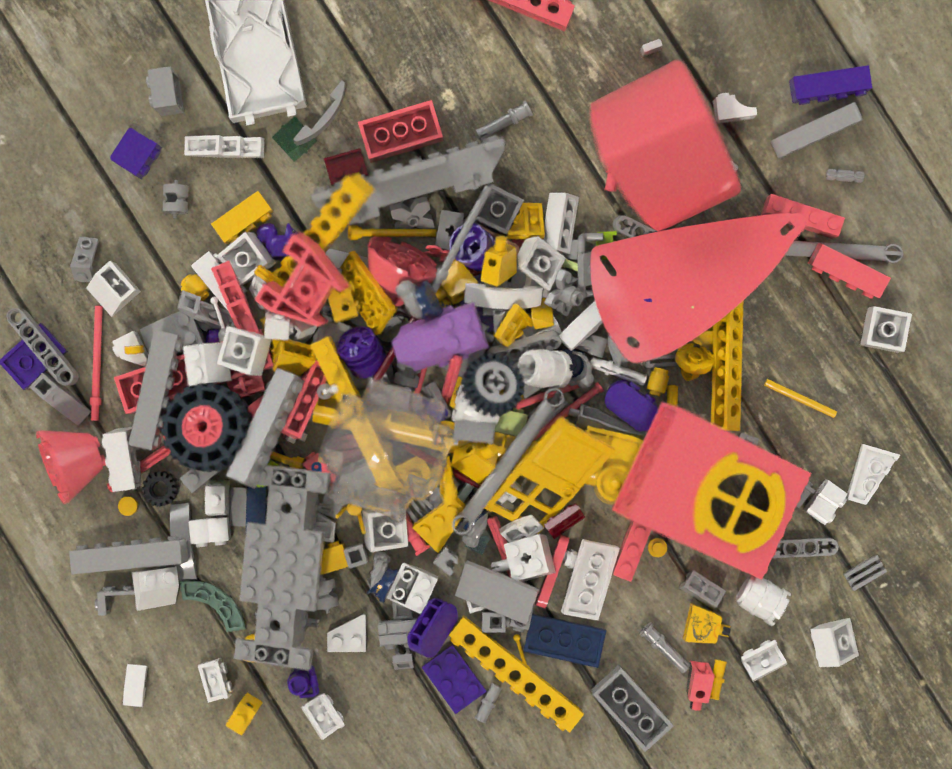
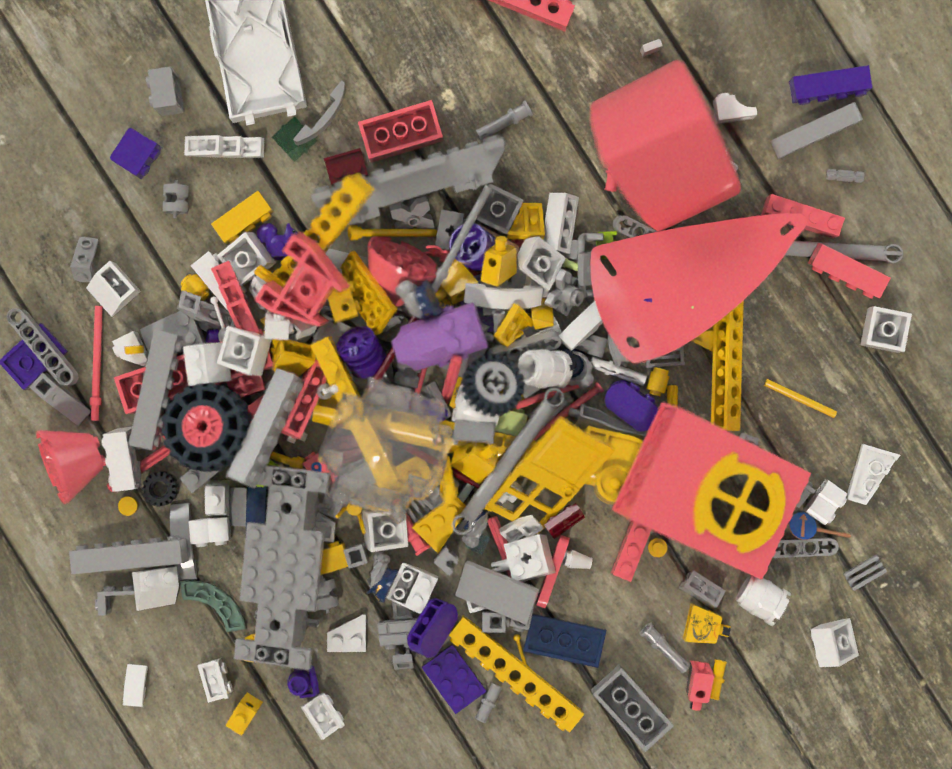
(590, 579): white plate -> none
(693, 361): yellow tile -> none
(763, 660): white bracket -> none
(805, 527): none -> blue piece

